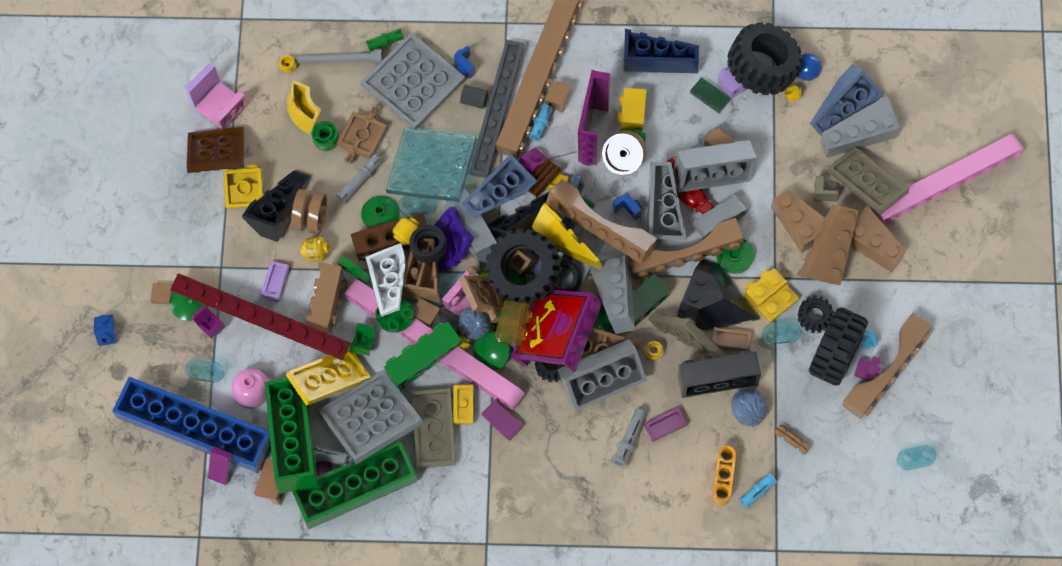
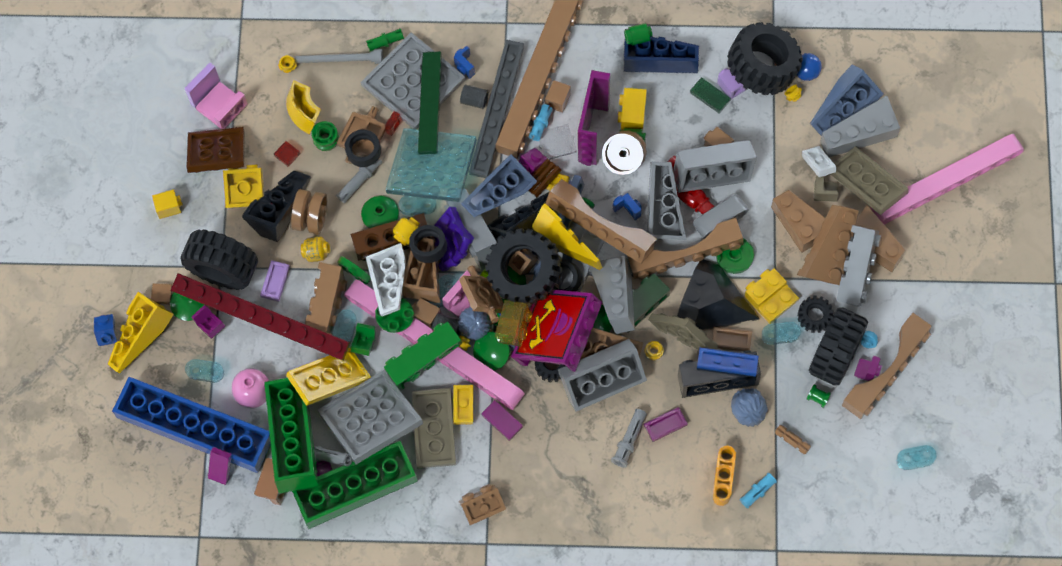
(144, 324): none -> yellow wedge
(167, 204): none -> yellow brick
(219, 259): none -> black tyre
(286, 153): none -> clear red tile
(345, 329): none -> clear light blue plate
(362, 135): none -> black tyre
(393, 123): none -> clear red tile
(429, 103): none -> dark green tile
(482, 504): none -> medium nougat bracket
(638, 34): none -> green brick
(727, 361): none -> blue tile
(818, 396): none -> green bush
(819, 161): none -> white plate
(858, 265): none -> light grey wedge

